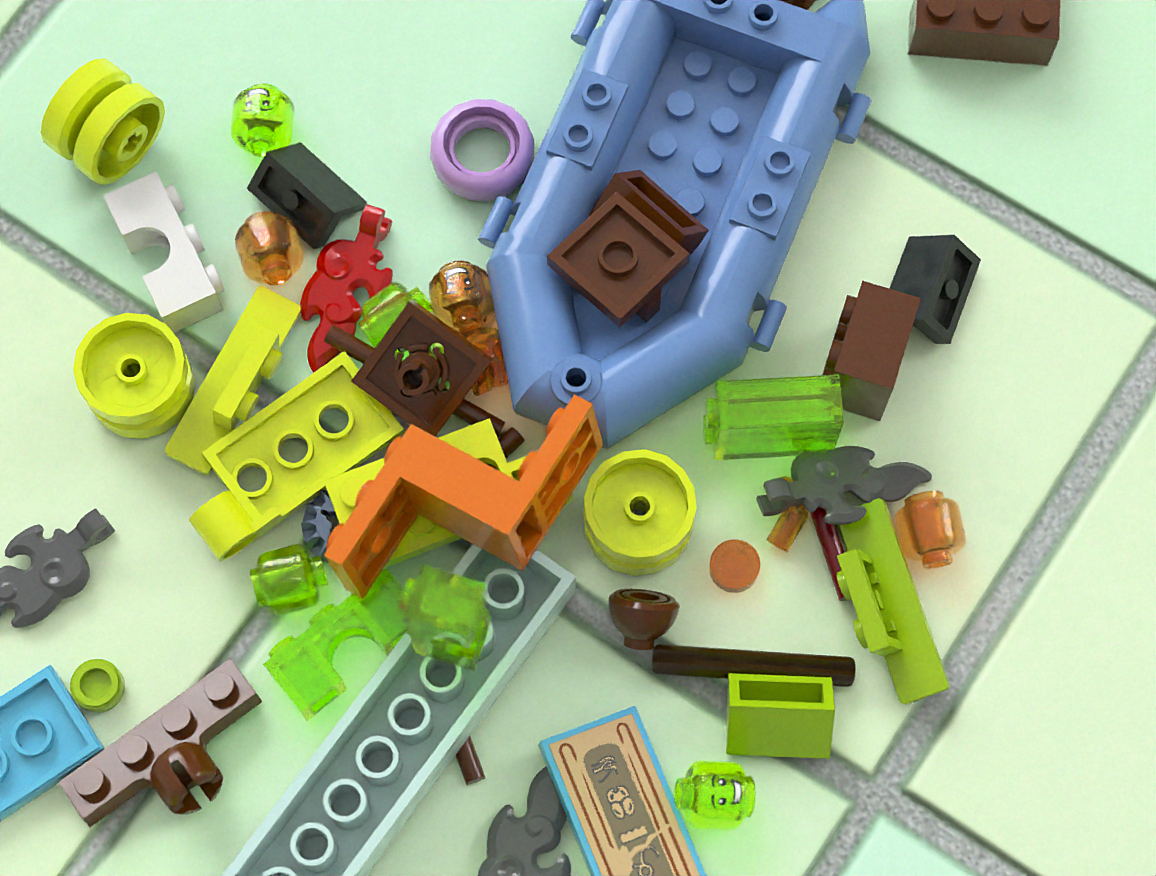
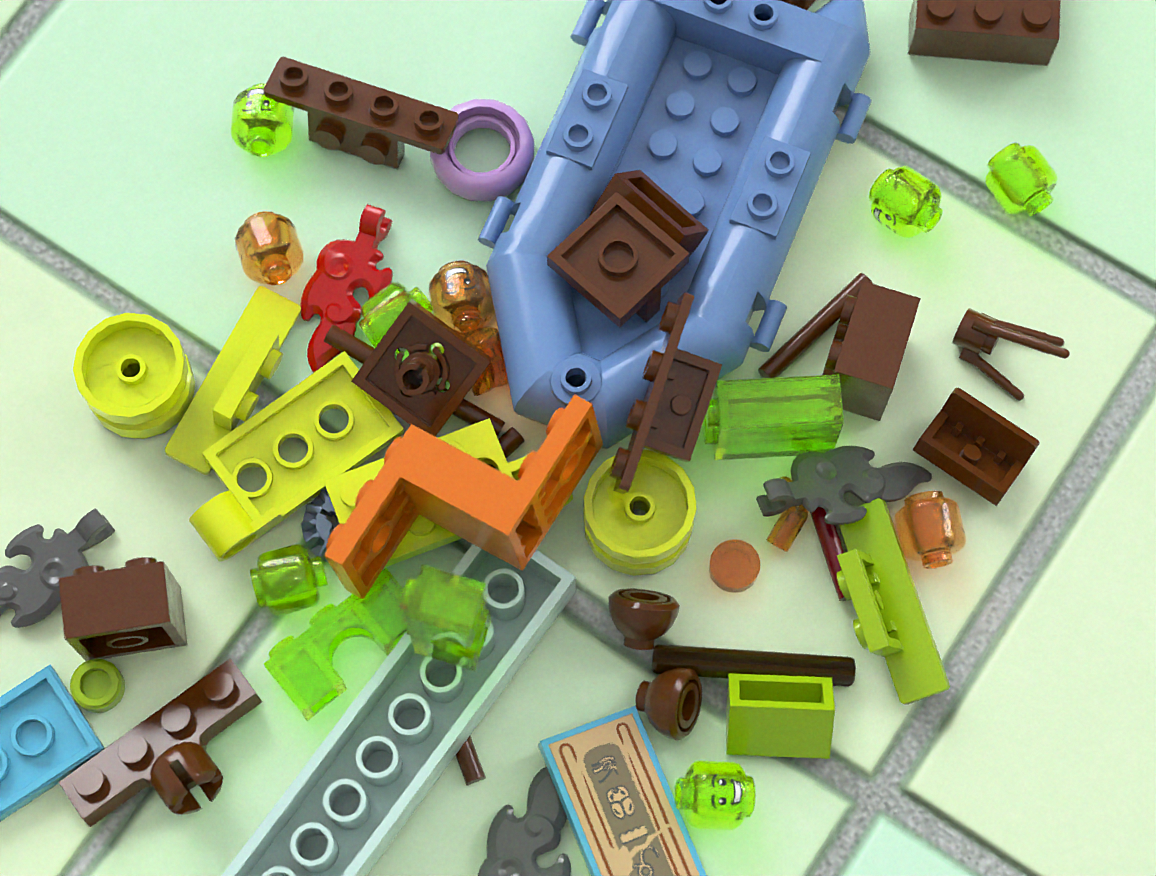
(102, 121): neon yellow wheel -> none
(122, 609): none -> reddish brown brick
(149, 217): white arch -> none
(304, 190): pearl dark grey panel -> none
(359, 115): none -> reddish brown bracket
(671, 702): none -> reddish brown brick
(674, 400): none -> reddish brown bracket
(810, 331): none -> reddish brown bar
(905, 201): none -> clear neon green head
(941, 274): pearl dark grey panel -> none
(976, 446): none -> reddish brown bracket
(981, 333): none -> reddish brown plant
(1021, 179): none -> clear neon green head

